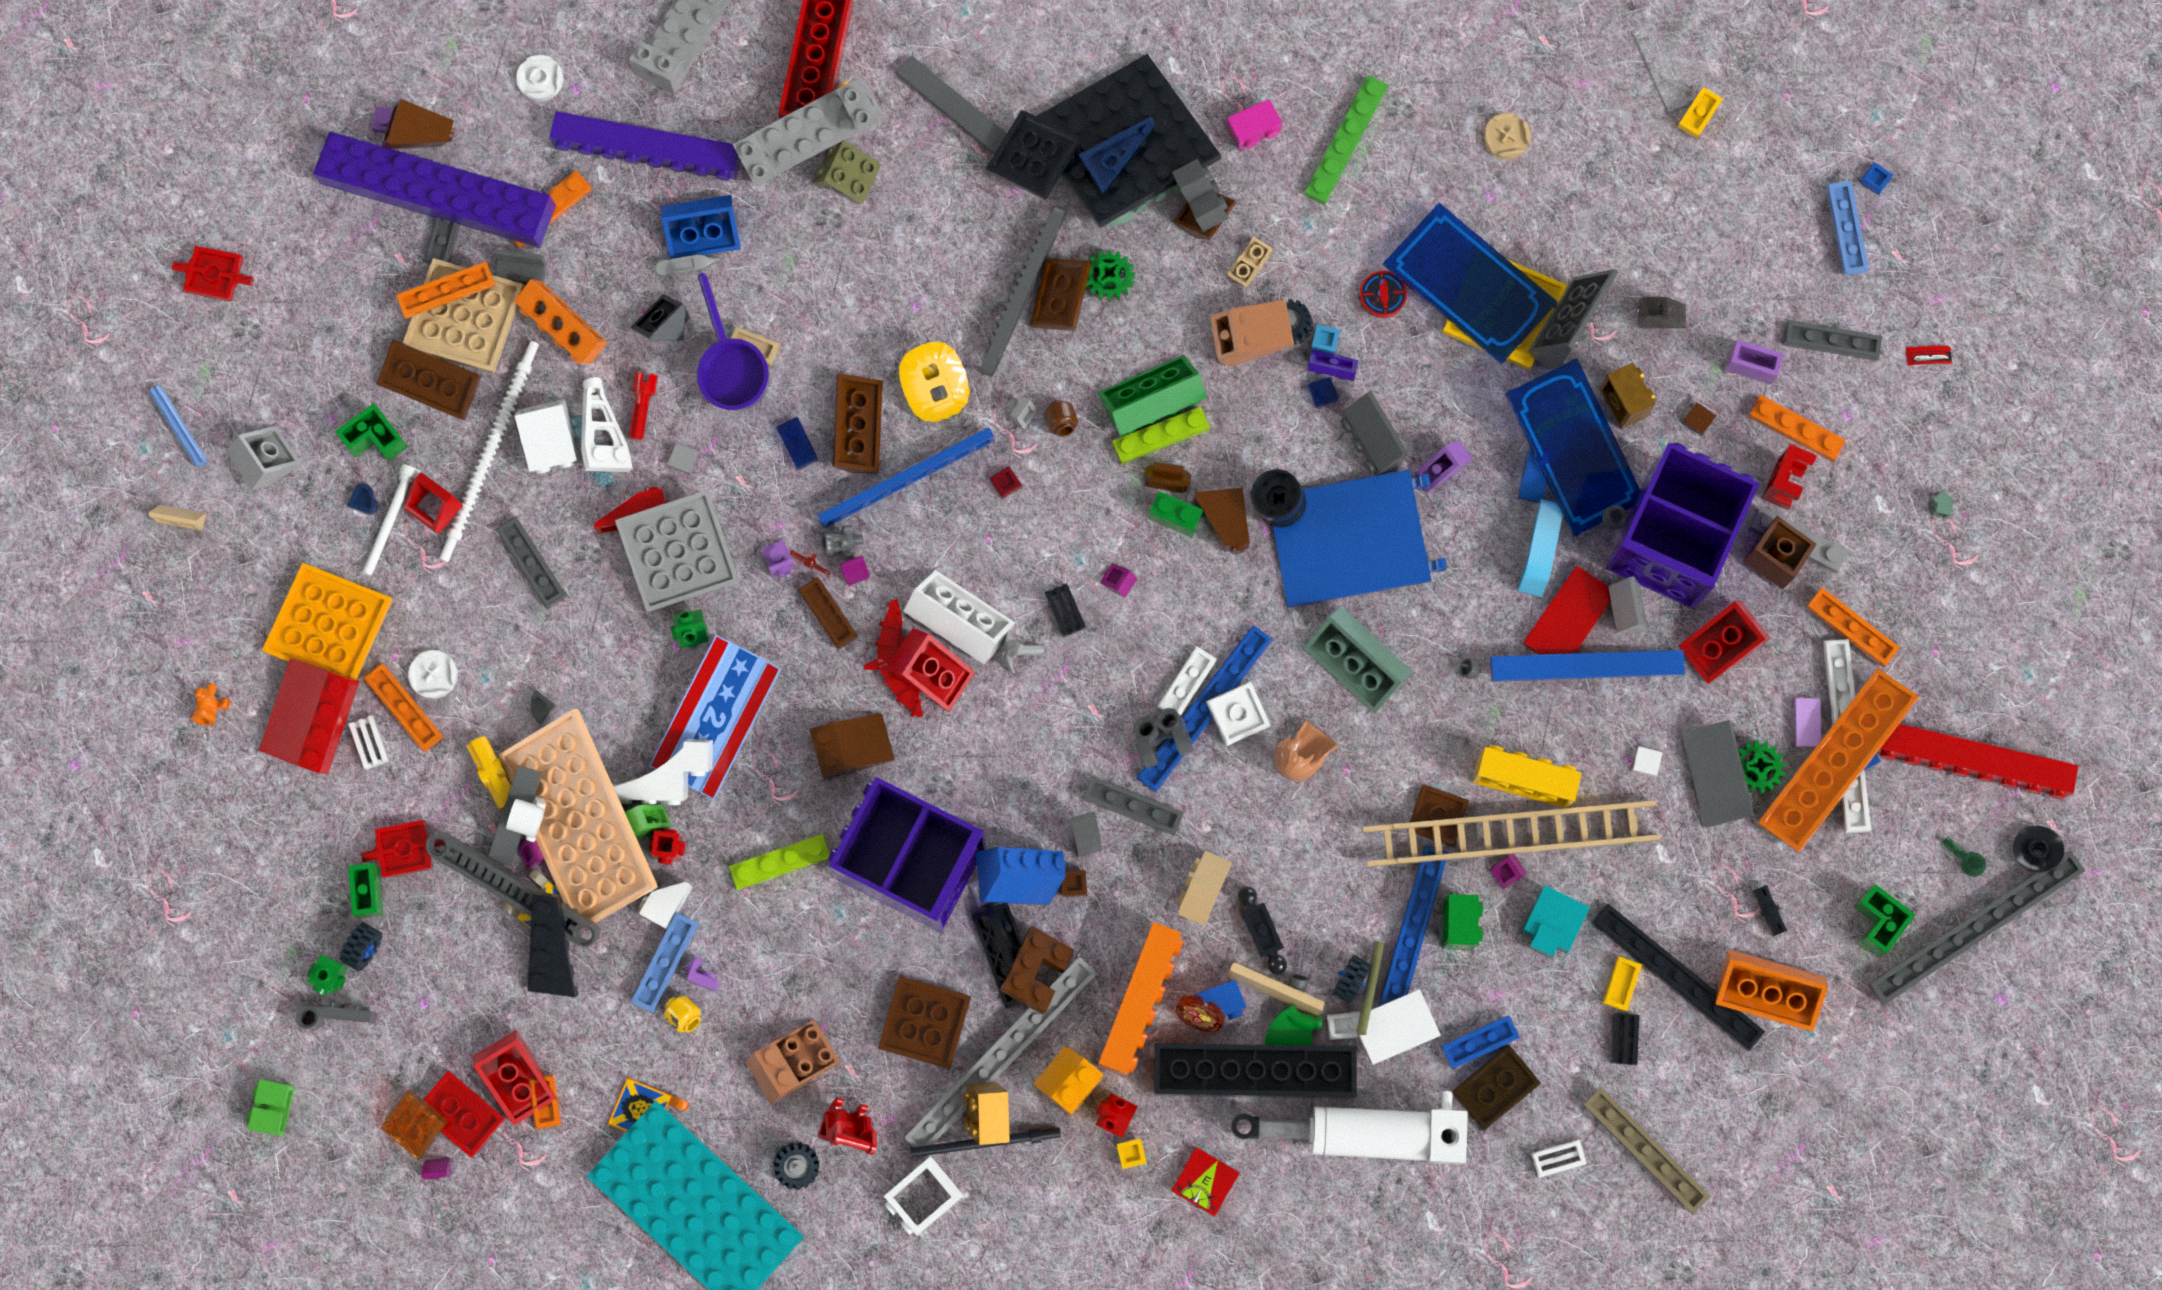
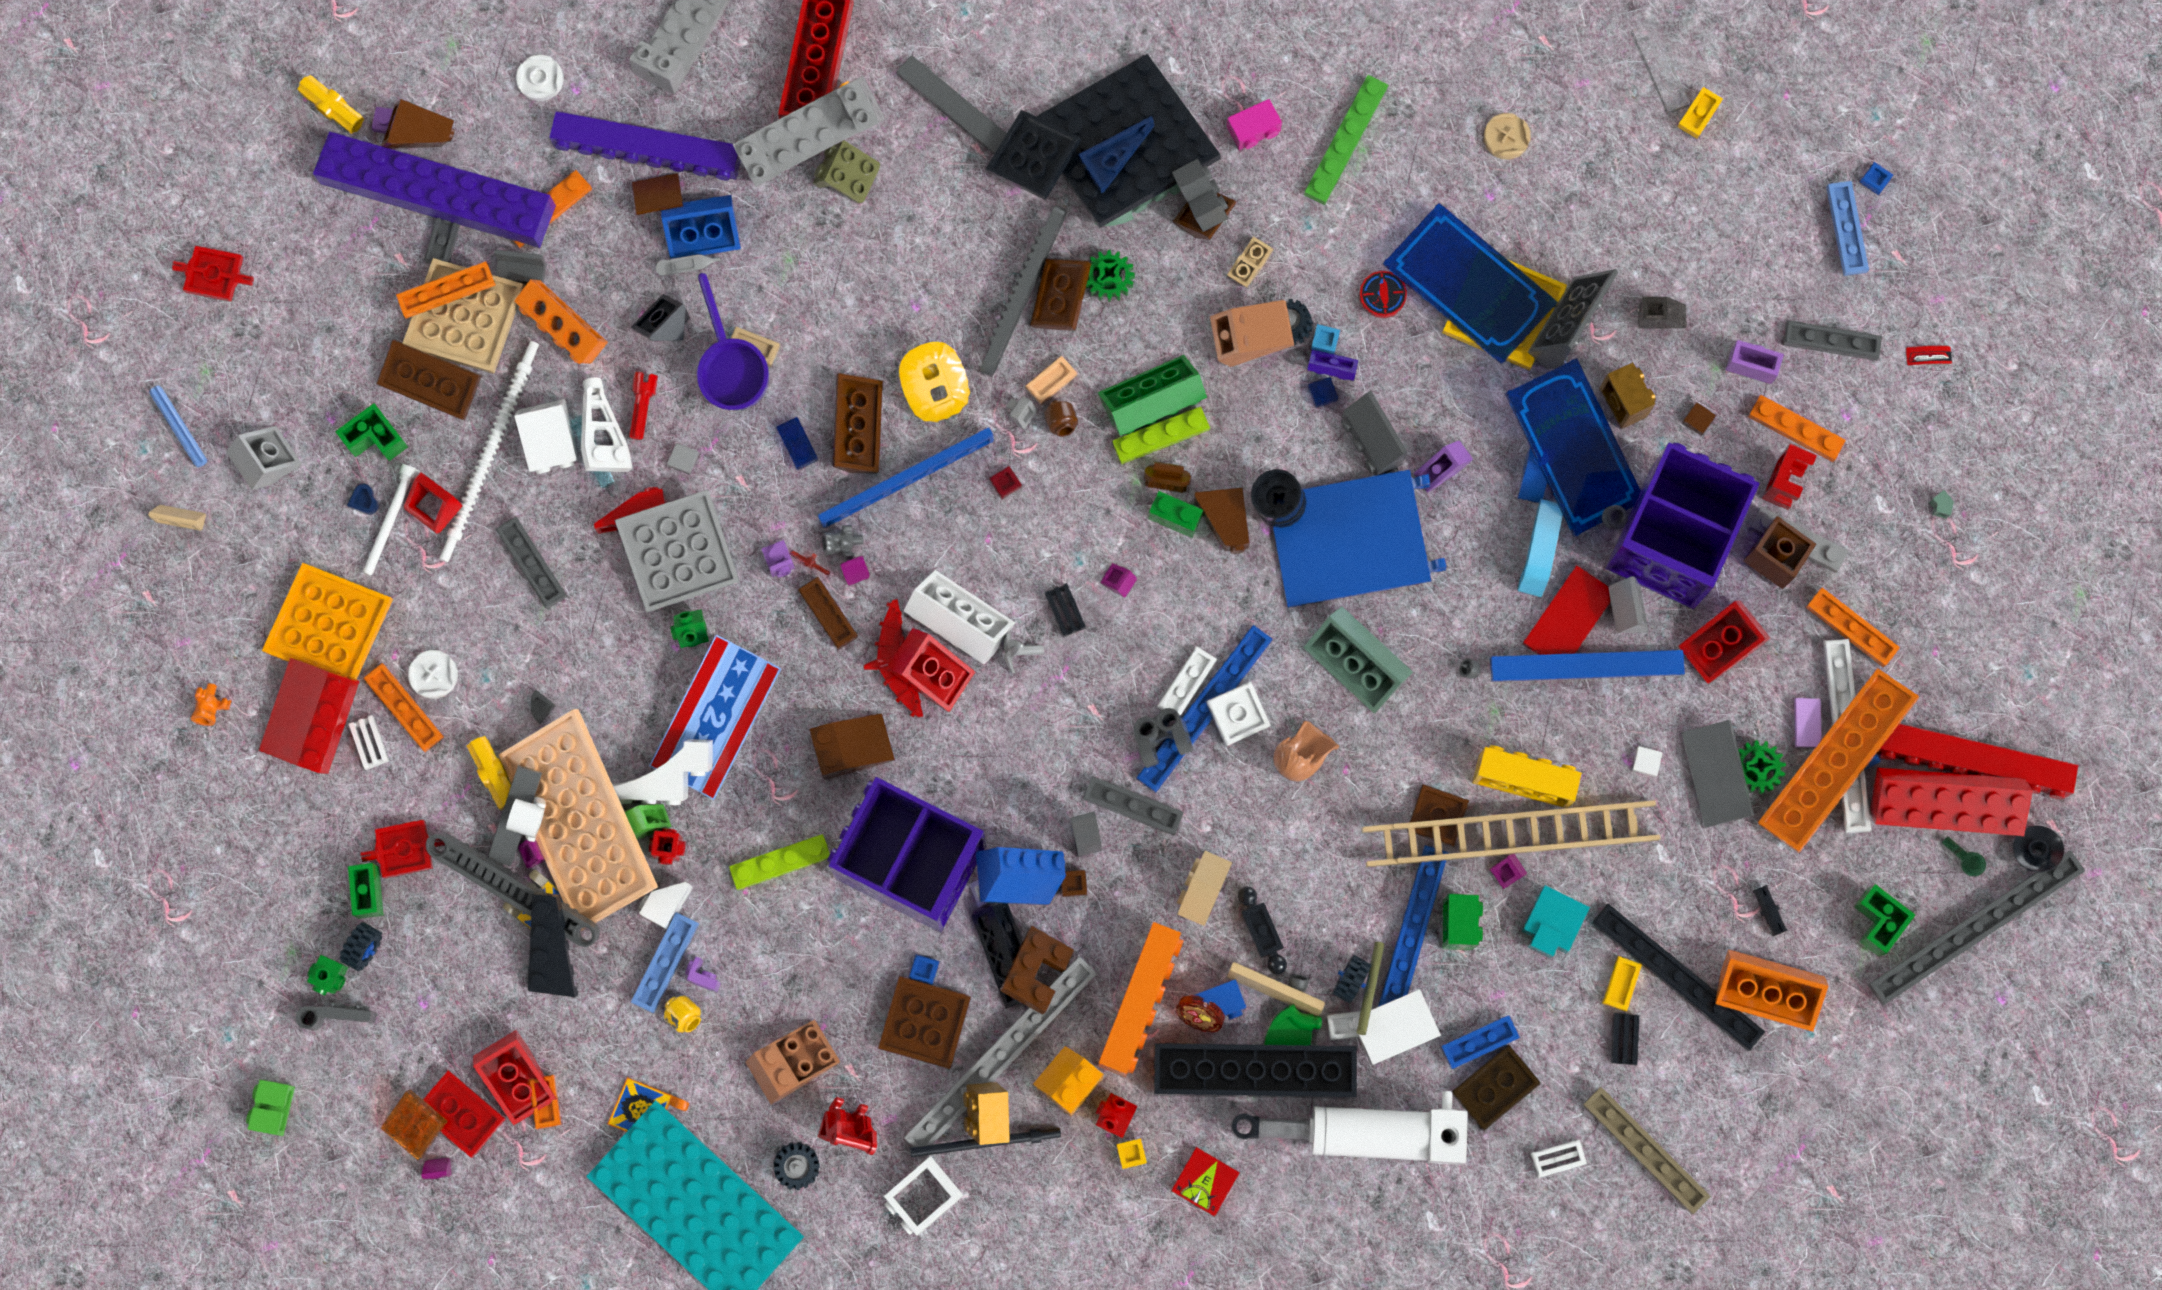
(330, 104): none -> yellow piece
(657, 194): none -> reddish brown piece
(924, 969): none -> blue tile
(1051, 380): none -> light nougat tile
(1950, 801): none -> red brick

